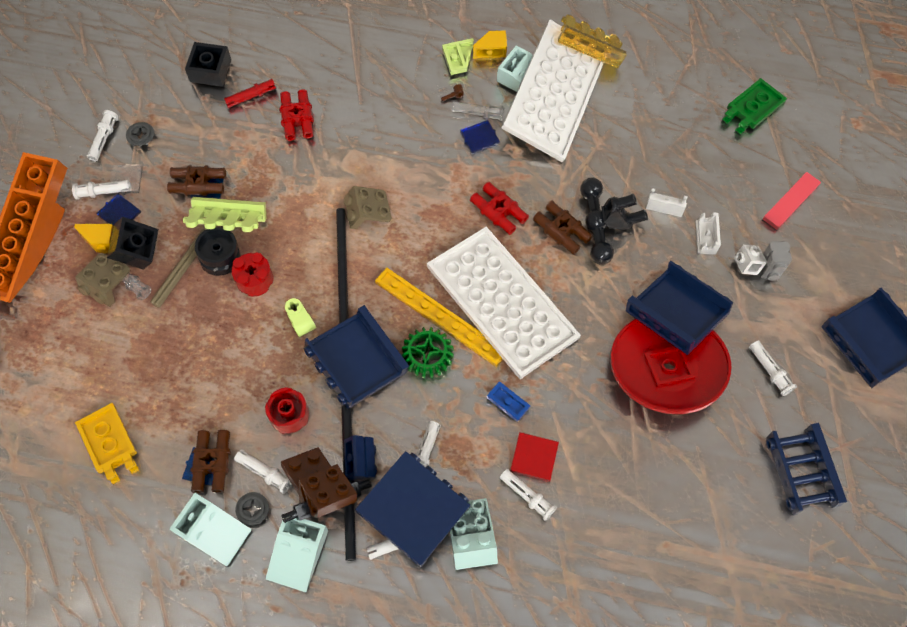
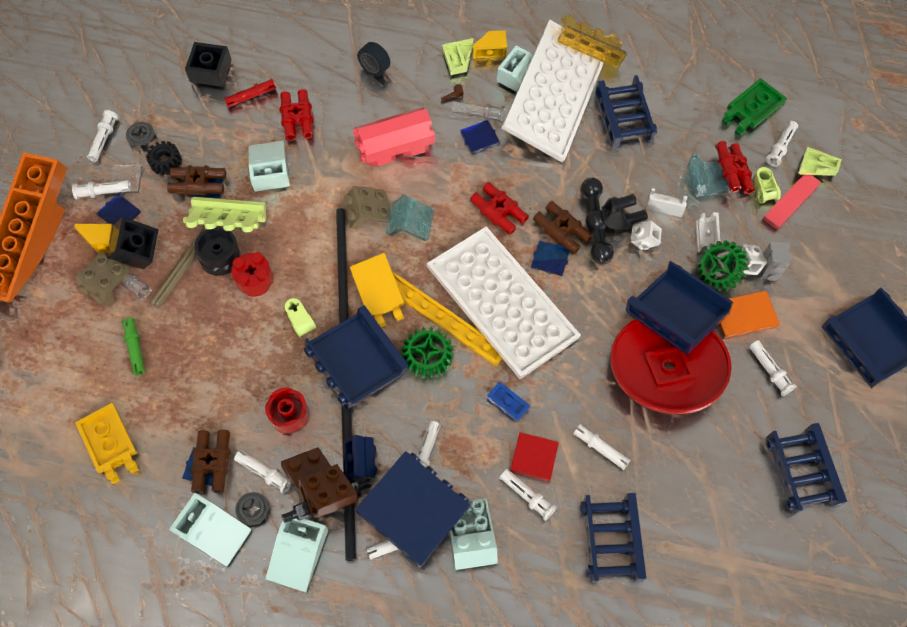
(132, 339): none -> bright green pin
(160, 150): none -> black tyre
(268, 166): none -> light aqua slope
(373, 59): none -> black wheel
(378, 288): none -> yellow tile
(398, 134): none -> coral brick
(410, 217): none -> clear light blue bracket
(550, 258): none -> clear blue piece
(601, 446): none -> white pin
(611, 120): none -> dark blue fence
(630, 526): none -> dark blue fence
(646, 235): none -> white brick
(706, 177): none -> clear light blue bracket
(728, 260): none -> green gear
(734, 167): none -> red pin
(749, 315): none -> orange tile
(765, 188): none -> yellowish green piece
(779, 149): none -> white pin
(819, 163): none -> yellowish green wing

